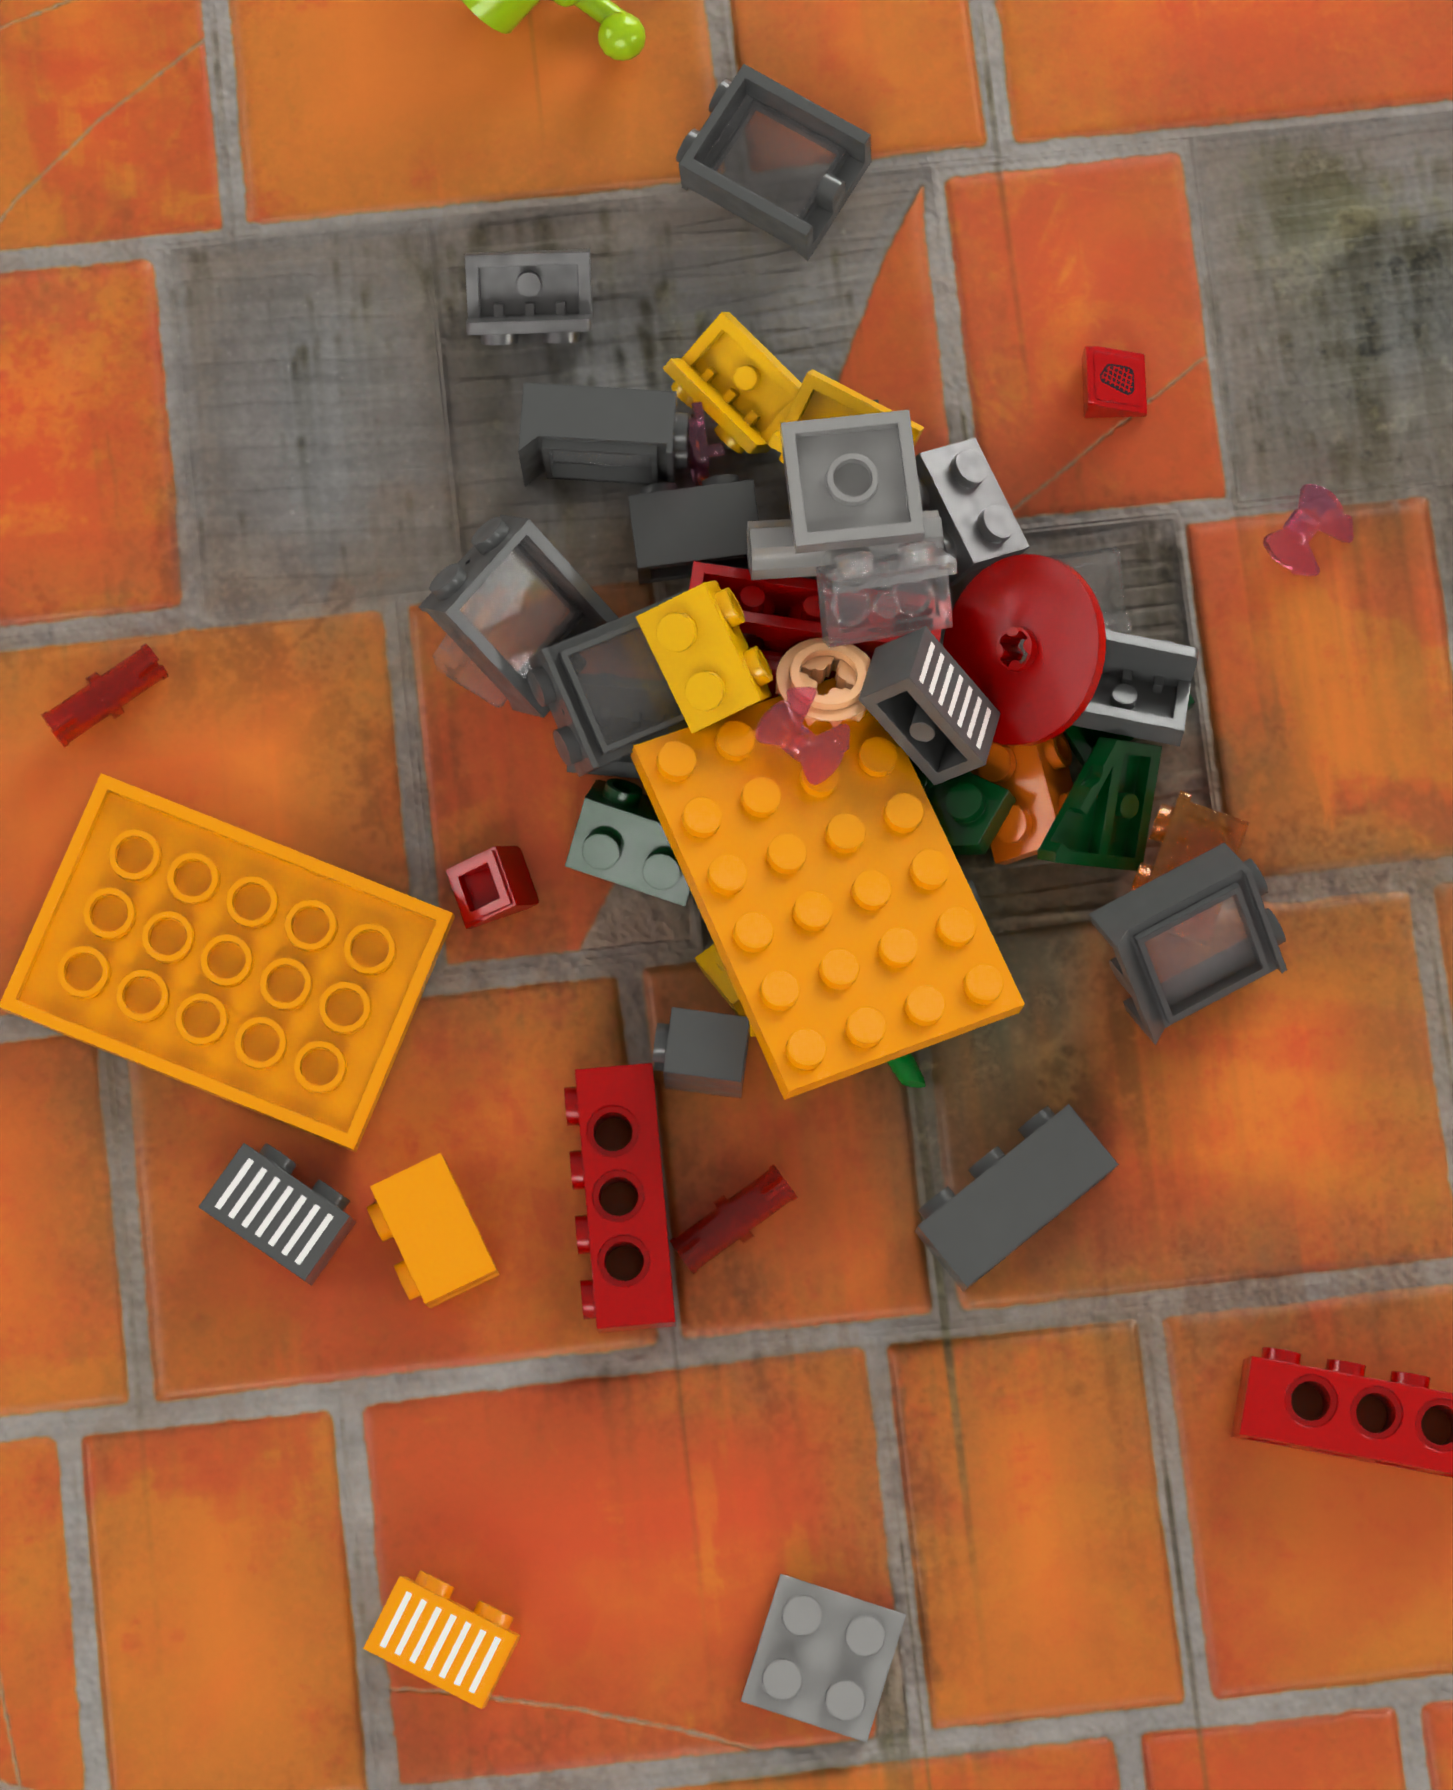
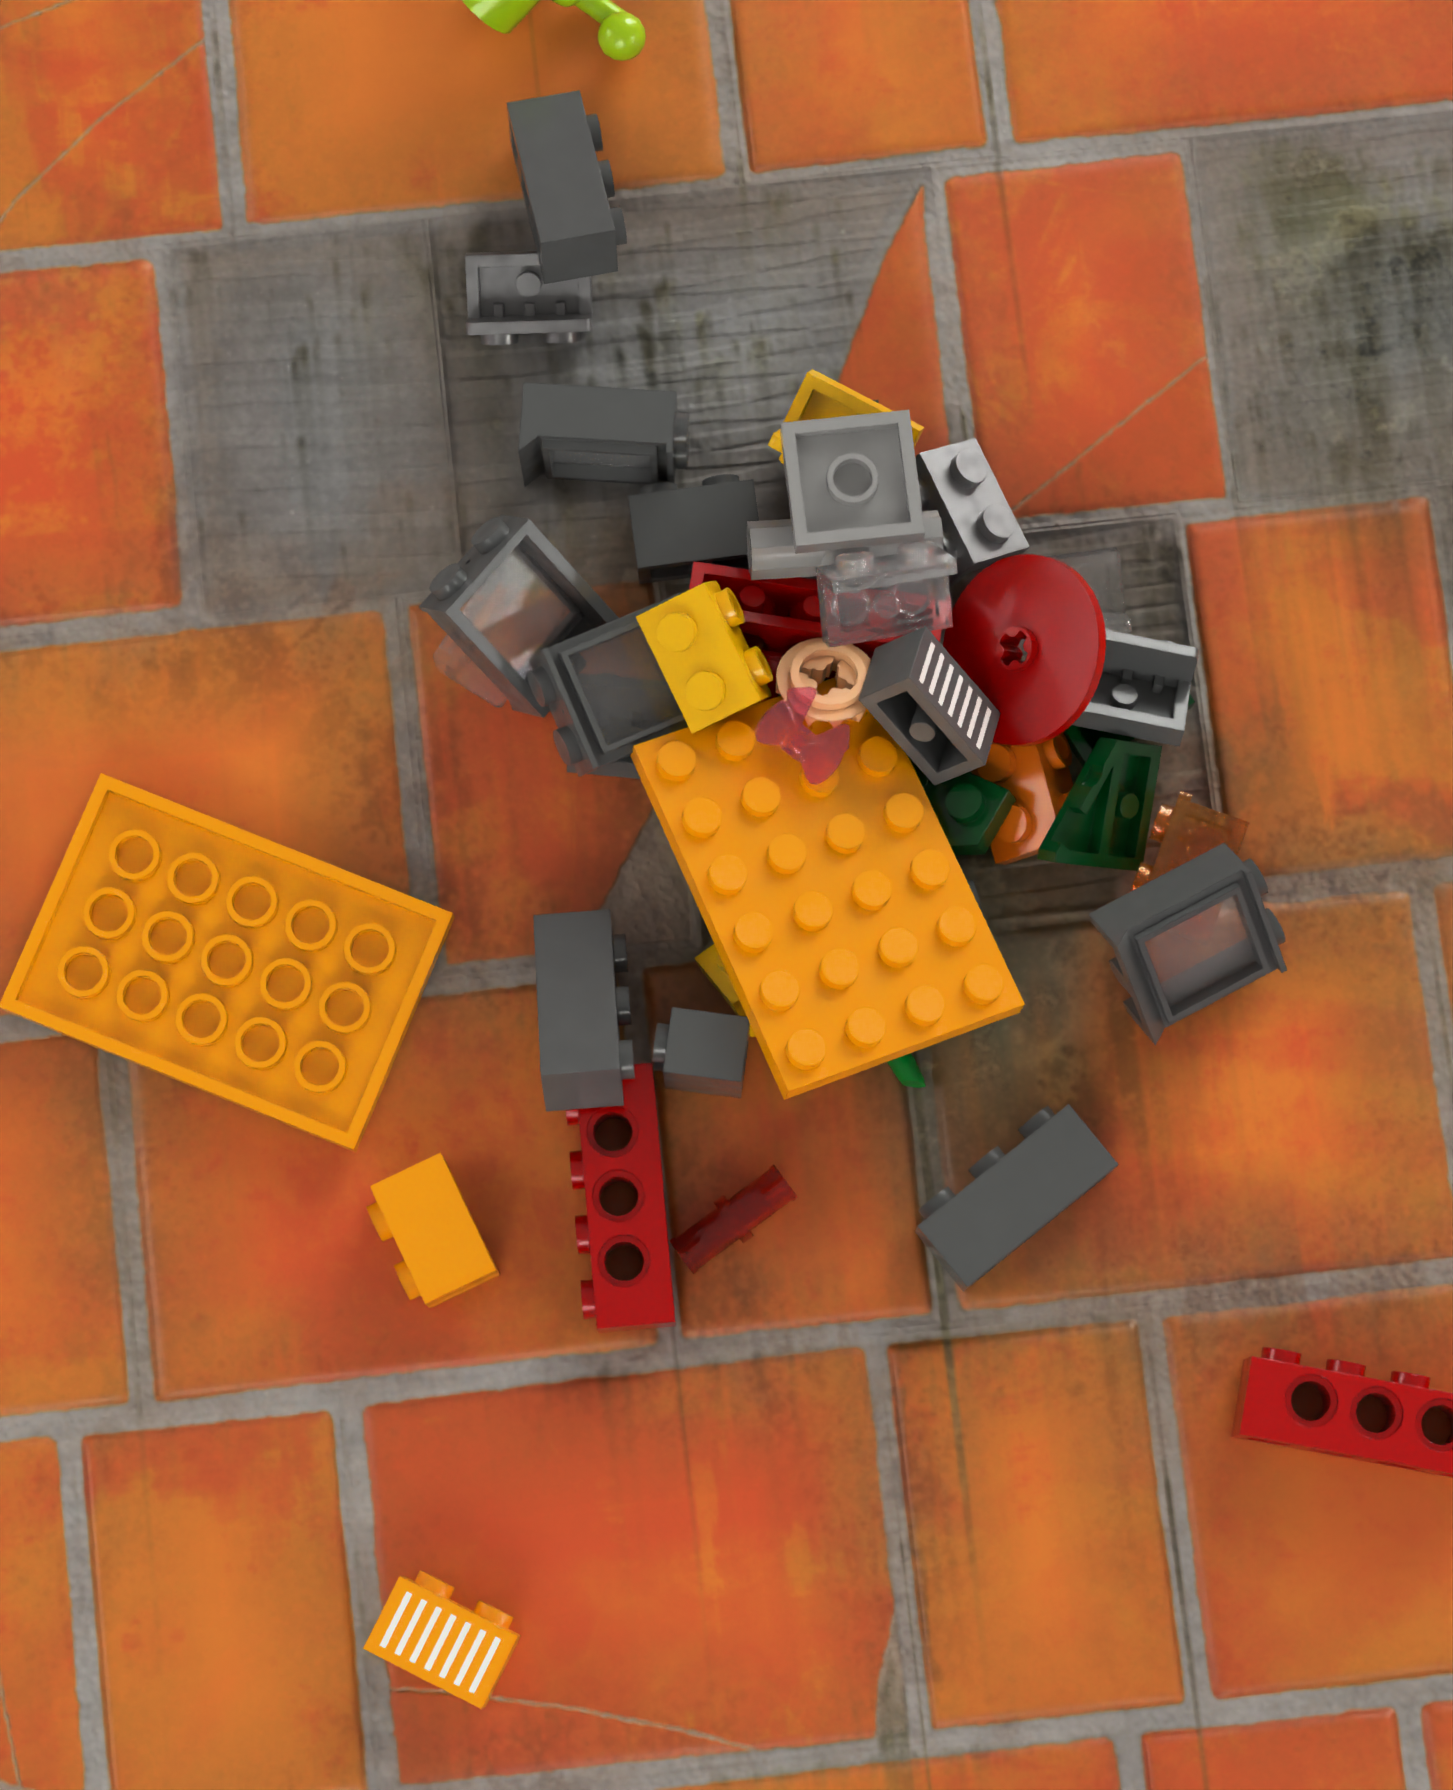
(104, 695): clear red pin -> none
(279, 1212): dark grey brick -> none
(492, 885): red slope -> none
(565, 186): none -> dark grey brick
(581, 1010): none -> dark grey brick
(625, 843): bracket -> none
(699, 449): clear pink piece -> none
(737, 383): yellow bracket -> none
(774, 159): window -> none
(823, 1658): light grey plate -> none
(1113, 383): red slope -> none
(1316, 511): clear pink piece -> none

